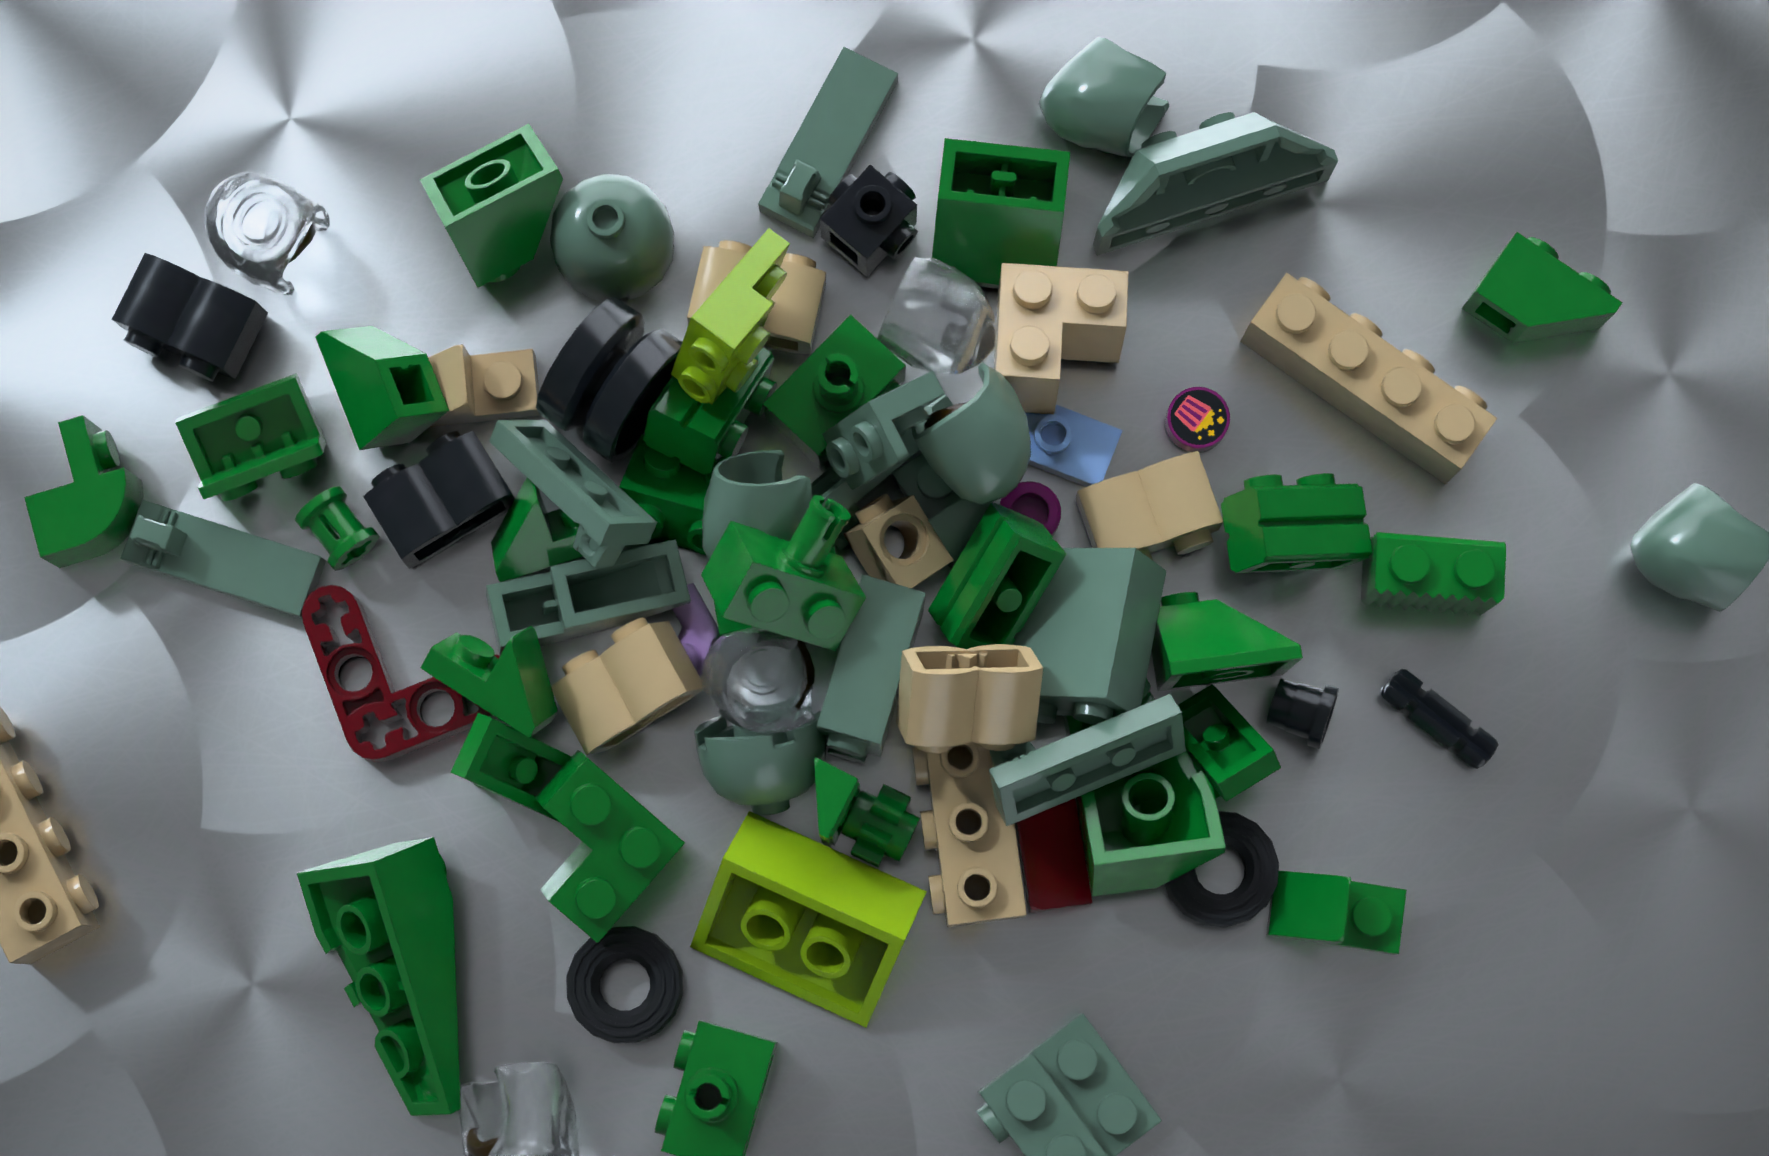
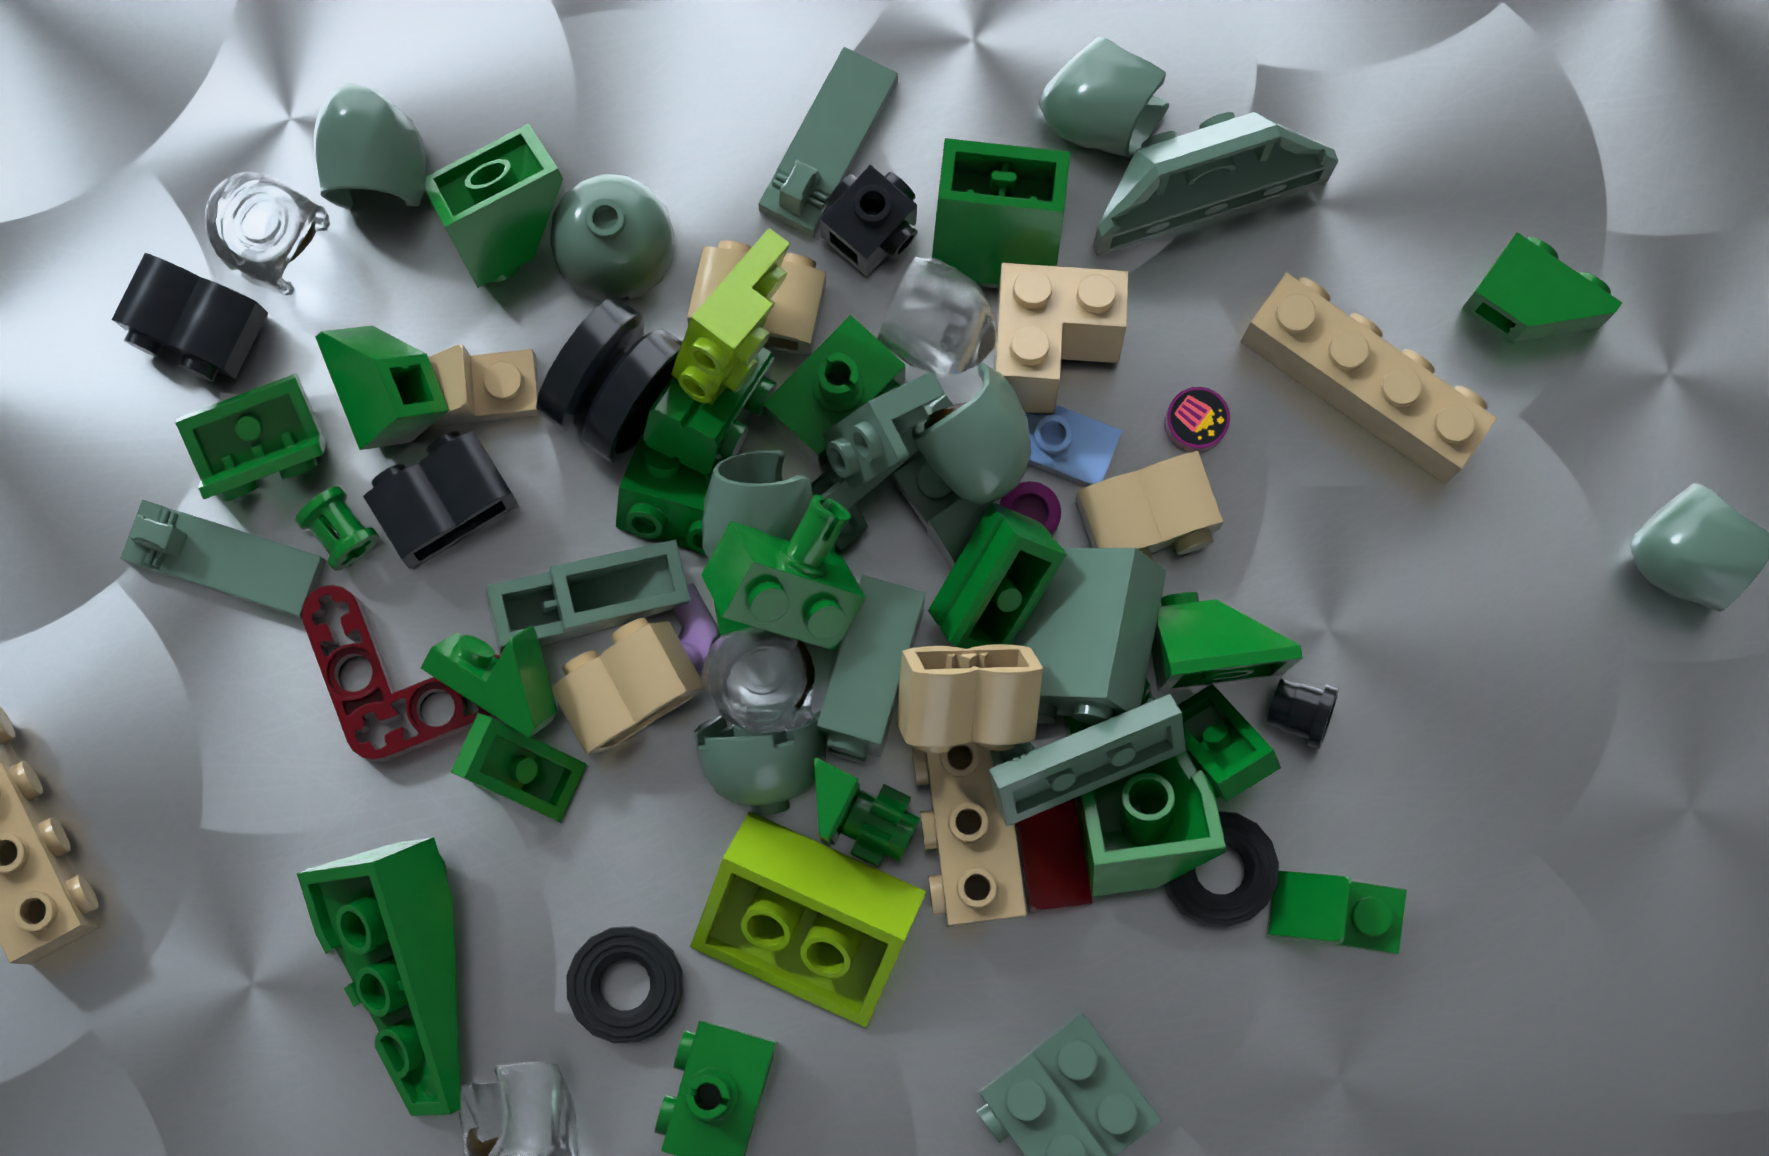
(94, 510): green brick -> none
(368, 146): none -> sand green piece
(532, 536): green slope -> none
(577, 486): sand green hinge -> none
(618, 851): green brick -> none
(922, 547): tan brick -> none
(1295, 525): green brick -> none
(1434, 573): green brick -> none
(1439, 718): black axle -> none

